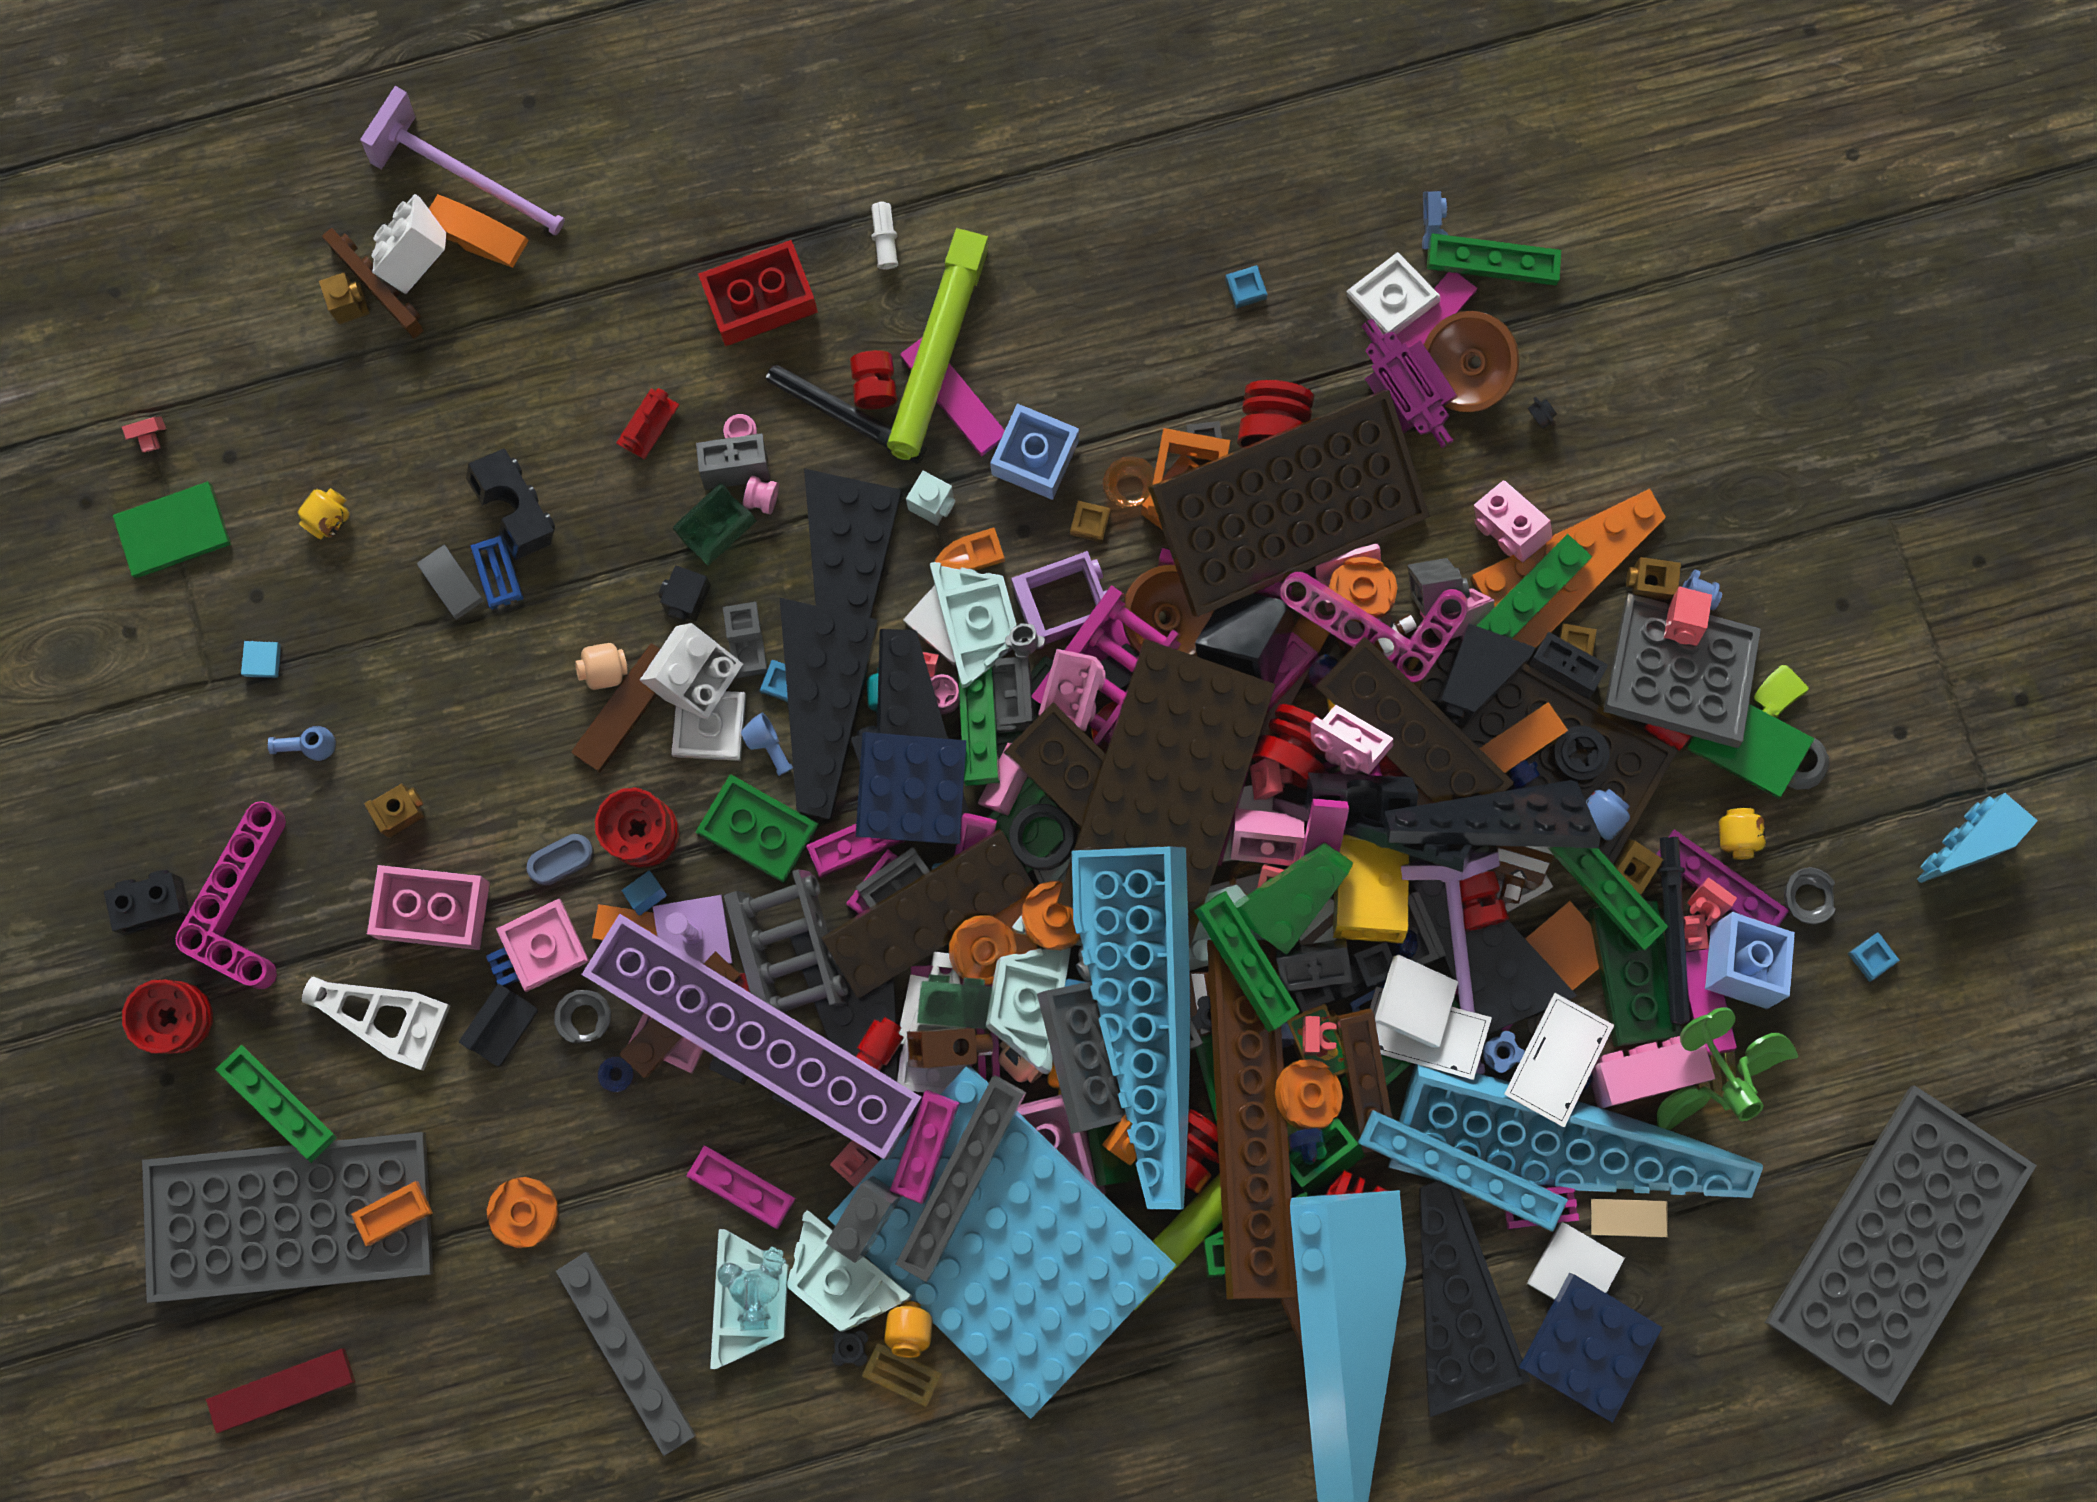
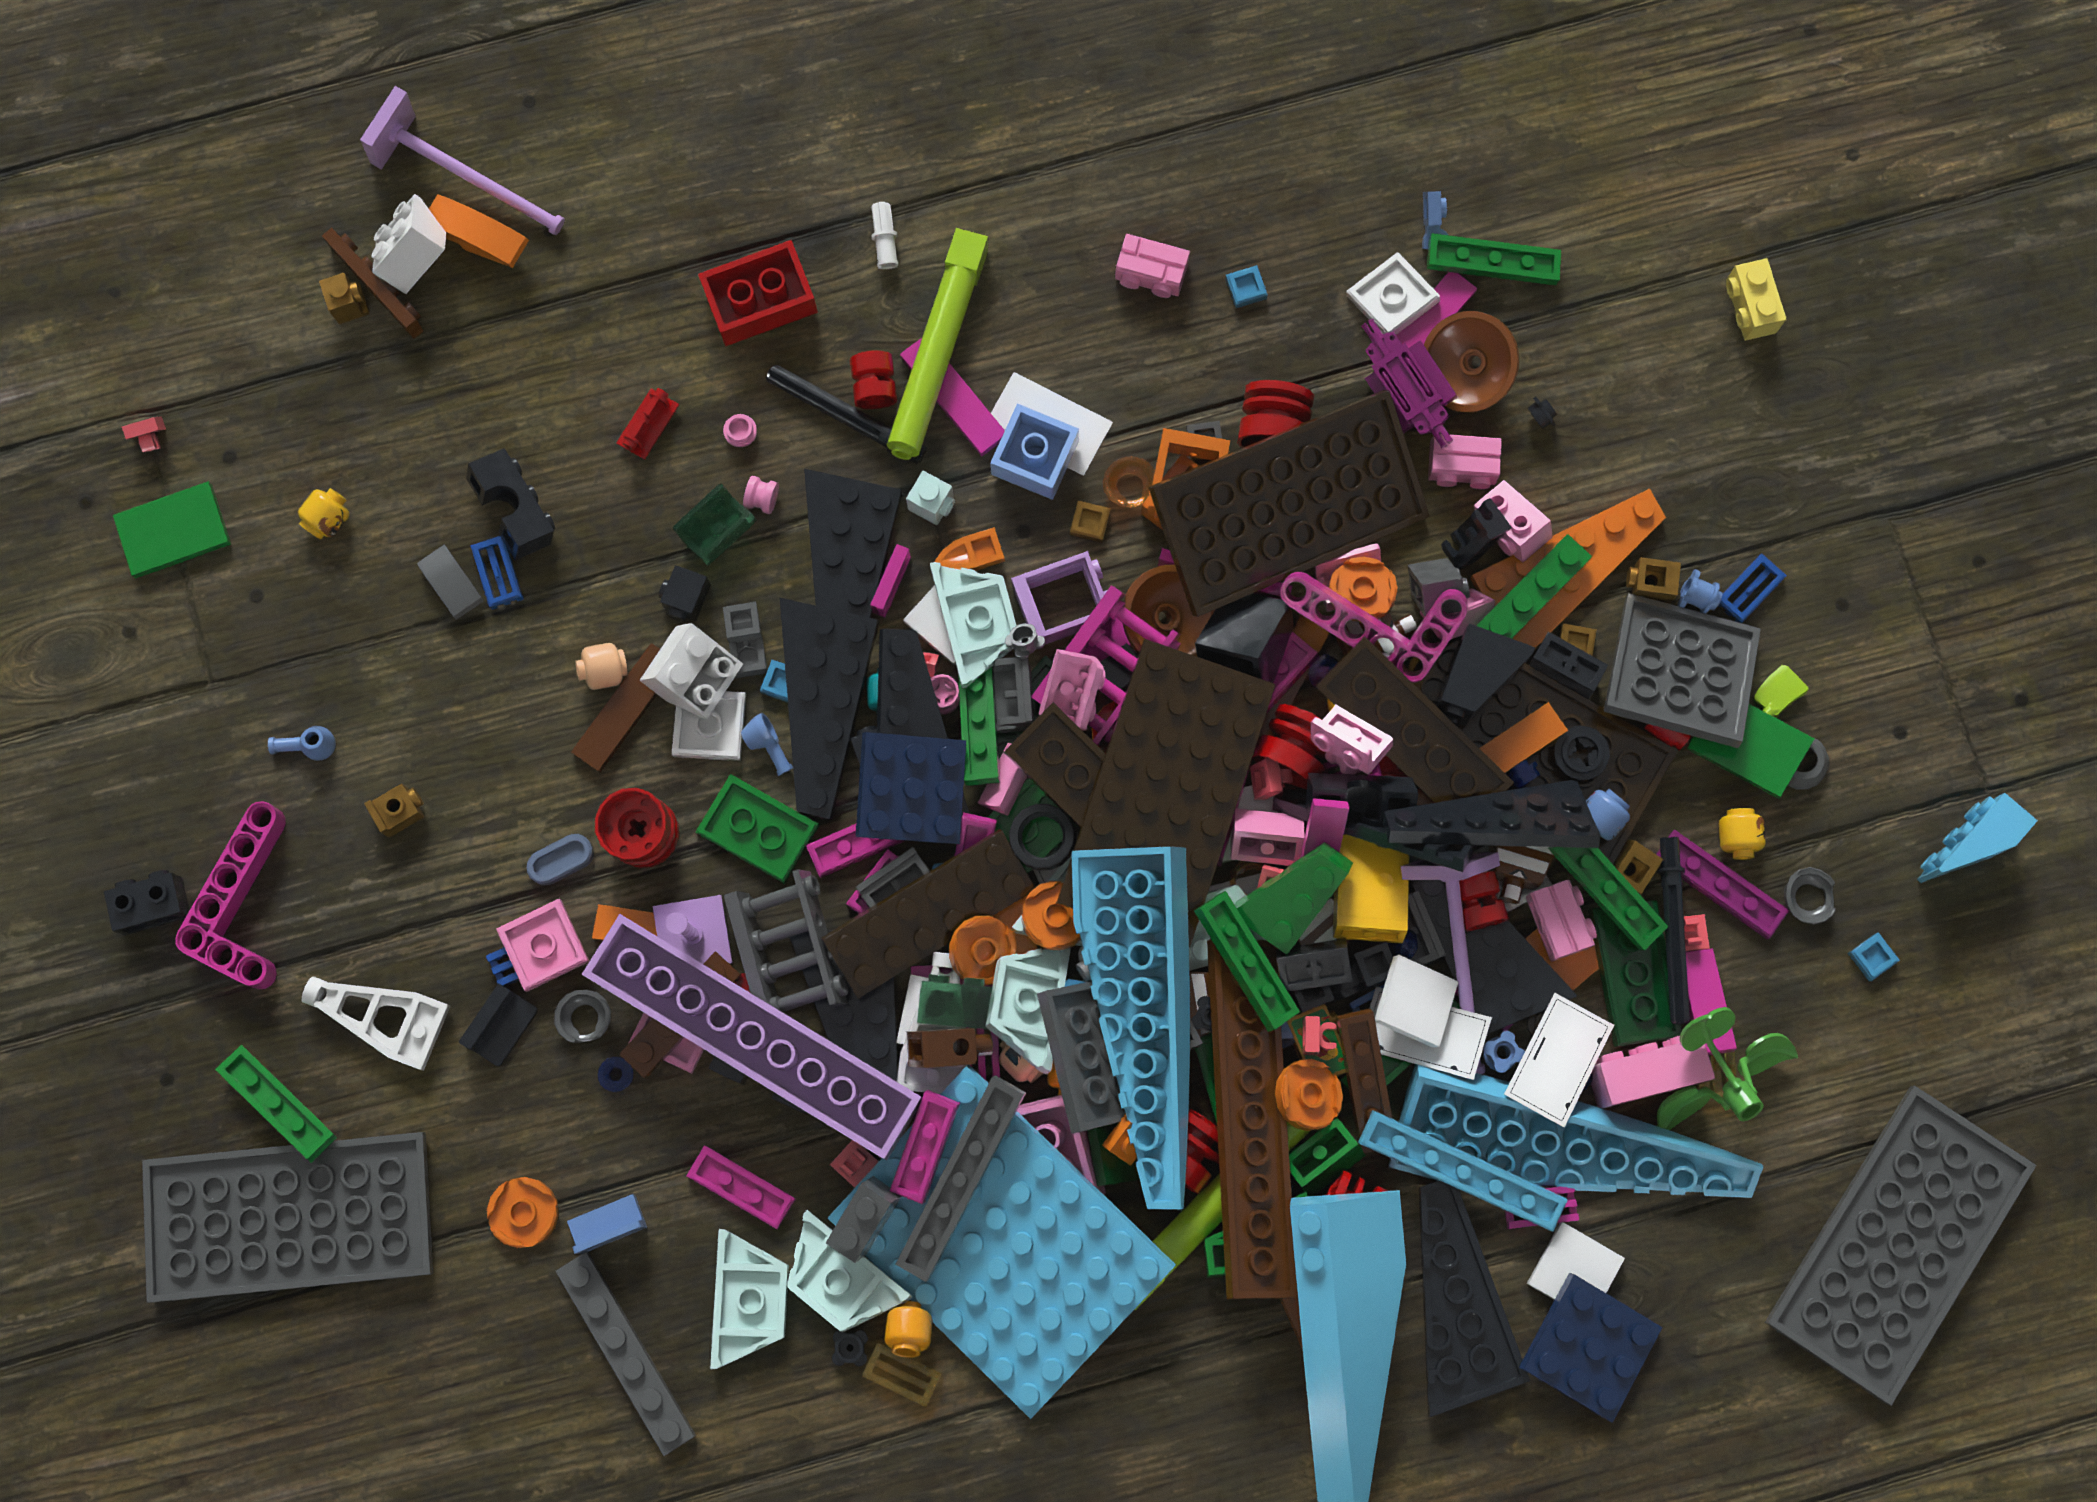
(147, 1018): red wheel -> none
(261, 659): medium azure tile -> none
(280, 1390): dark red tile -> none
(392, 1213): orange tile -> none
(428, 907): bright pink brick -> none
(606, 1224): none -> medium blue panel
(644, 893): dark azure tile -> none
(732, 461): dark grey hinge -> none
(753, 1288): clear light blue animal -> none
(880, 1043): red brick -> none
(890, 581): none -> dark pink tile
(1040, 399): none -> white sticker
(1151, 266): none -> bright pink brick
(1307, 1142): clear blue tile -> none
(1465, 461): none -> bright pink brick
(1476, 535): none -> black hinge
(1561, 920): none -> bright pink brick
(1629, 1218): tan slope -> none
(1687, 616): coral brick -> none
(1711, 900): coral tile -> none
(1731, 608): none -> blue tile
(1749, 960): light blue brick -> none
(1755, 299): none -> light yellow brick

